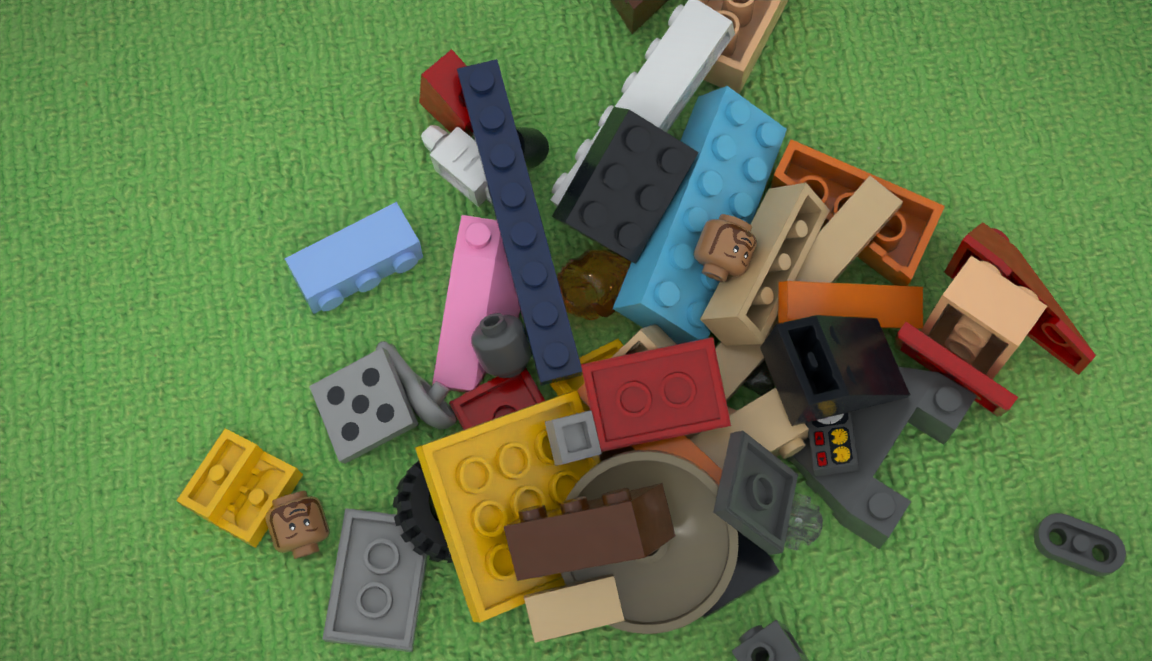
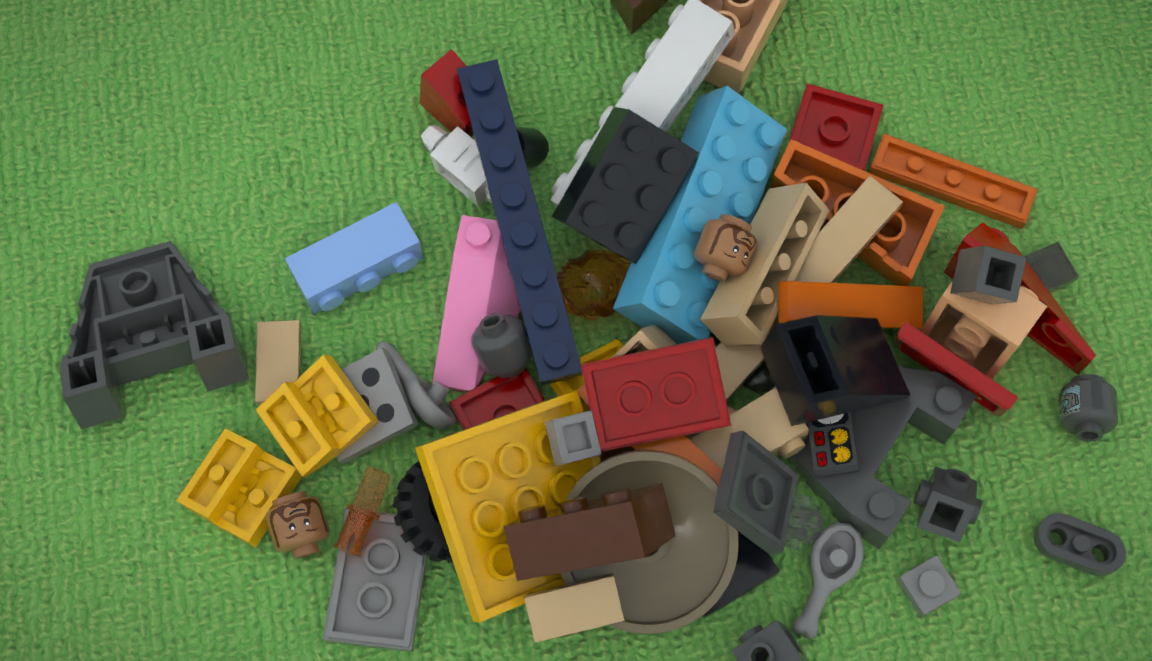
(139, 320): none -> dark grey wedge
(276, 356): none -> tan tile
(317, 415): none -> yellow slope
(363, 510): none -> clear orange axle
(833, 562): none -> light grey piece
(837, 124): none -> red tile
(929, 586): none -> light grey plate
(947, 503): none -> dark grey brick
(953, 181): none -> orange tile
(988, 275): none -> dark grey brick
(1052, 267): none -> clear smoke tile
(1088, 407): none -> dark grey head

